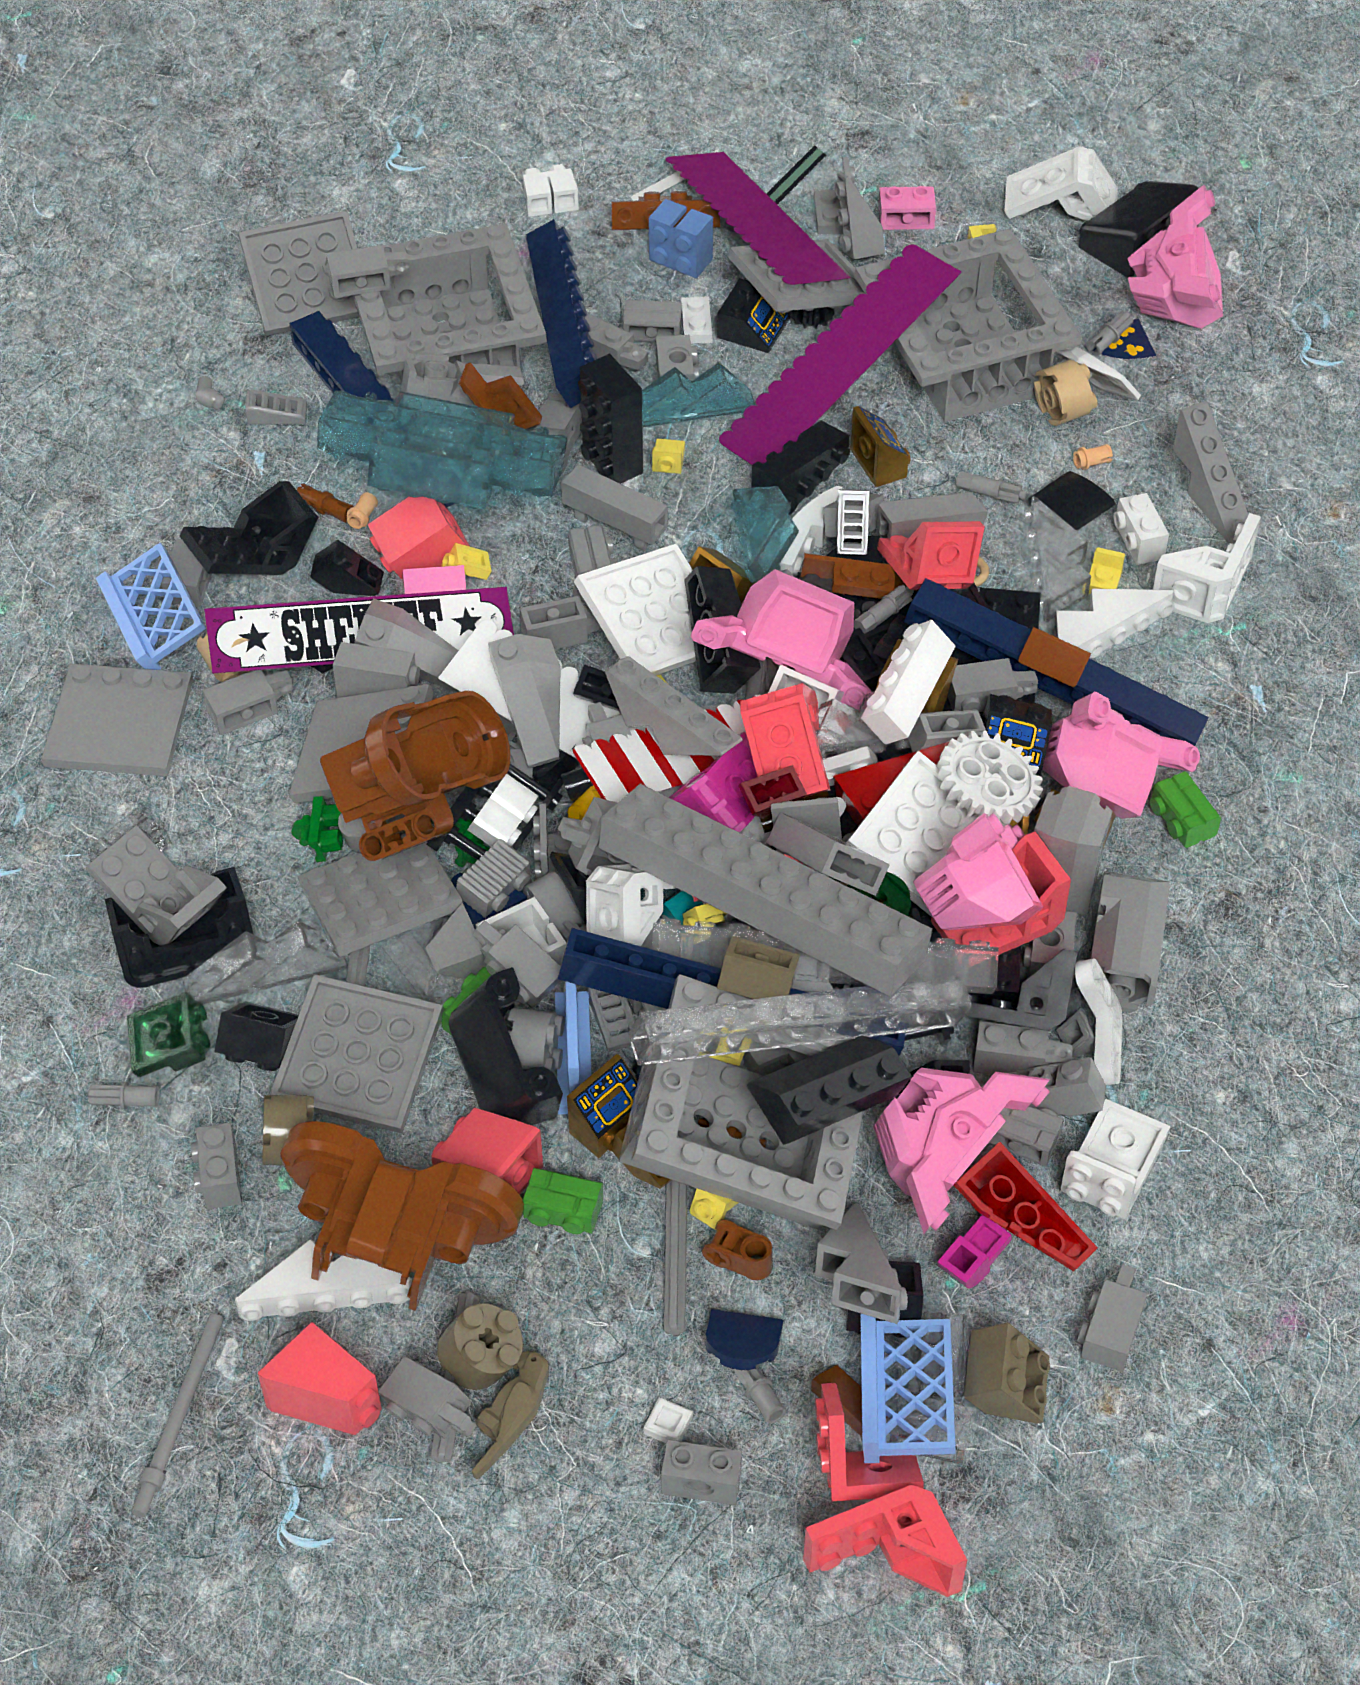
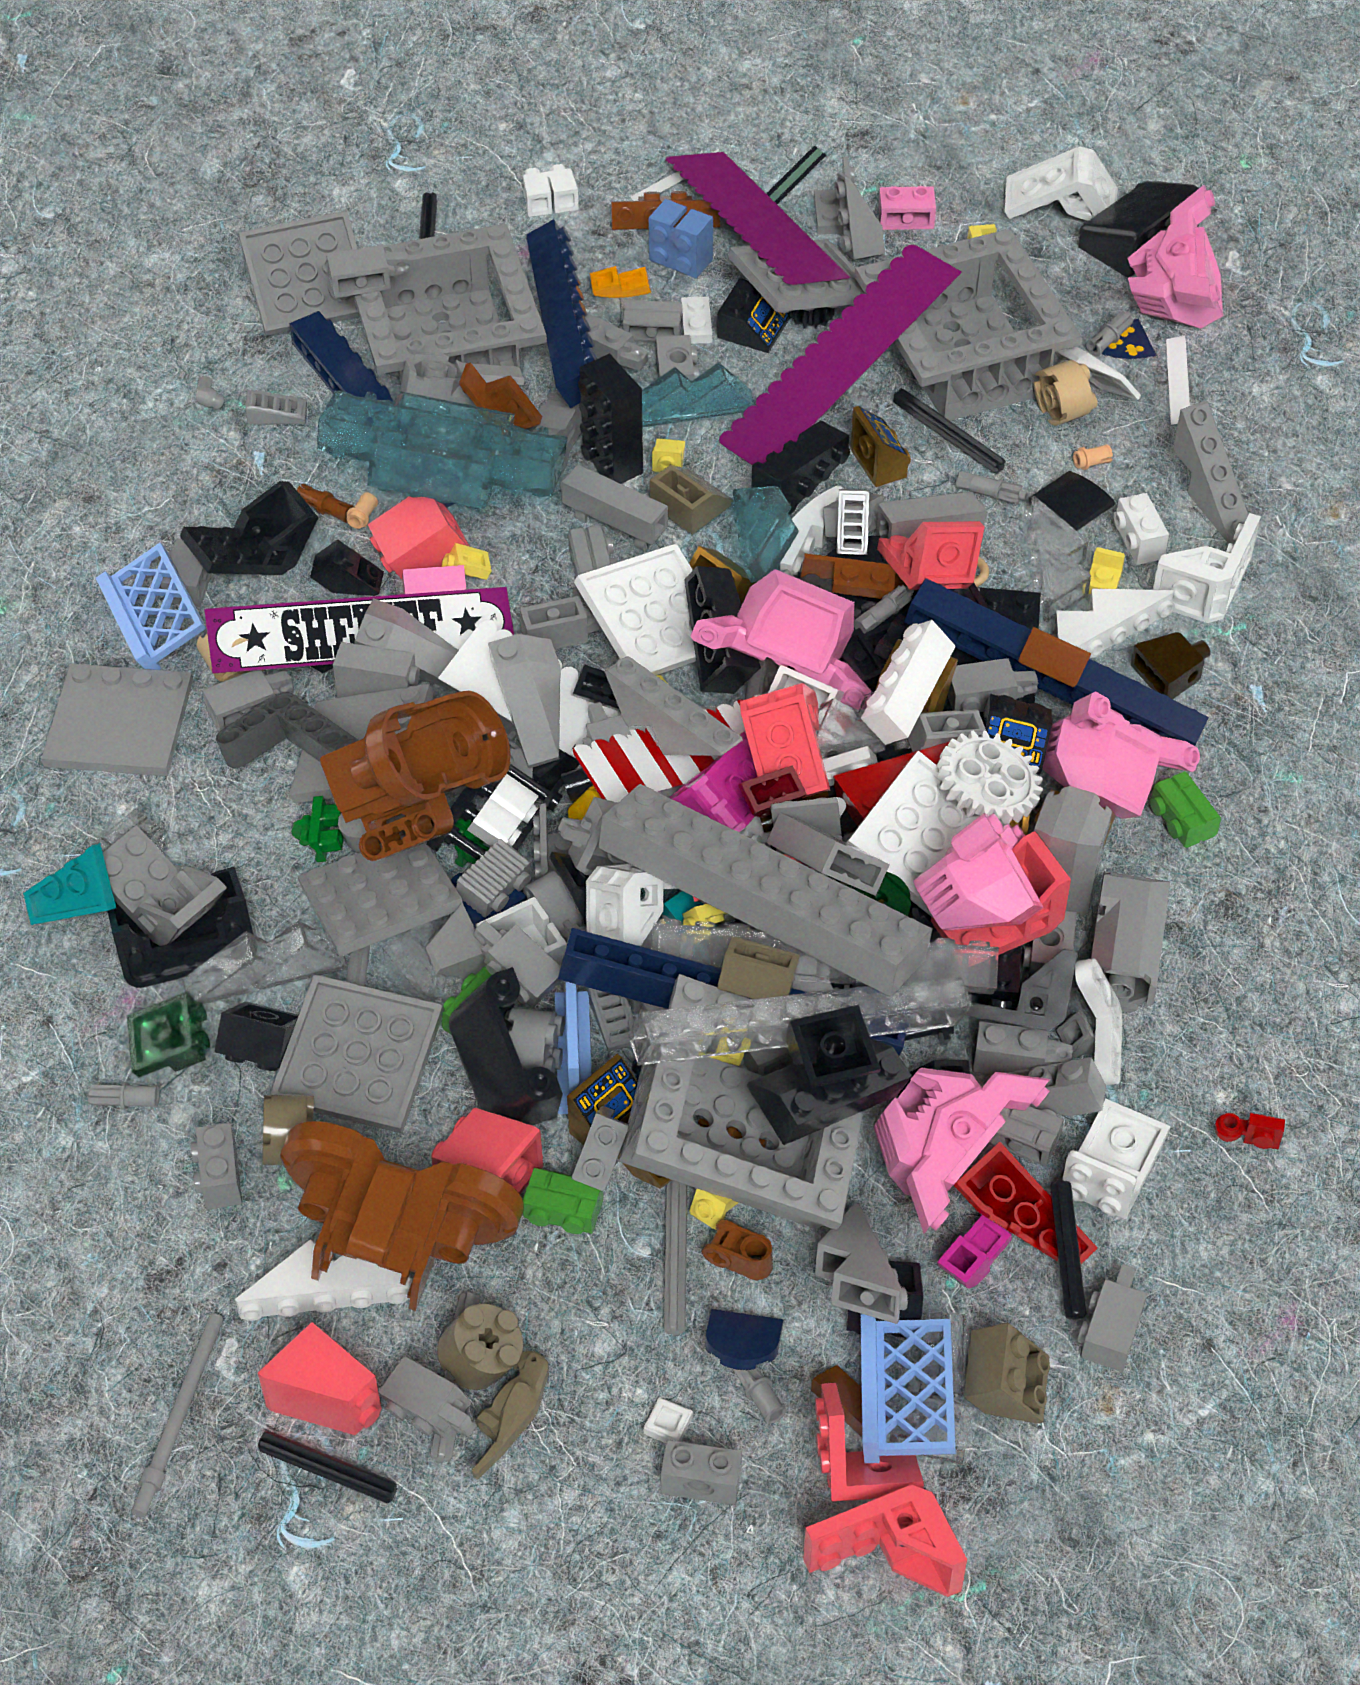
(73, 890): none -> teal wing
(274, 721): none -> dark grey beam
(327, 1466): none -> black axle
(428, 215): none -> black axle
(600, 1150): none -> light grey bracket
(615, 285): none -> light orange slope
(689, 497): none -> dark tan slope
(831, 1047): none -> black slope
(949, 431): none -> black axle
(1068, 1250): none -> black axle
(1170, 663): none -> dark brown torso
(1177, 376): none -> white sticker
(1258, 1130): none -> red plate

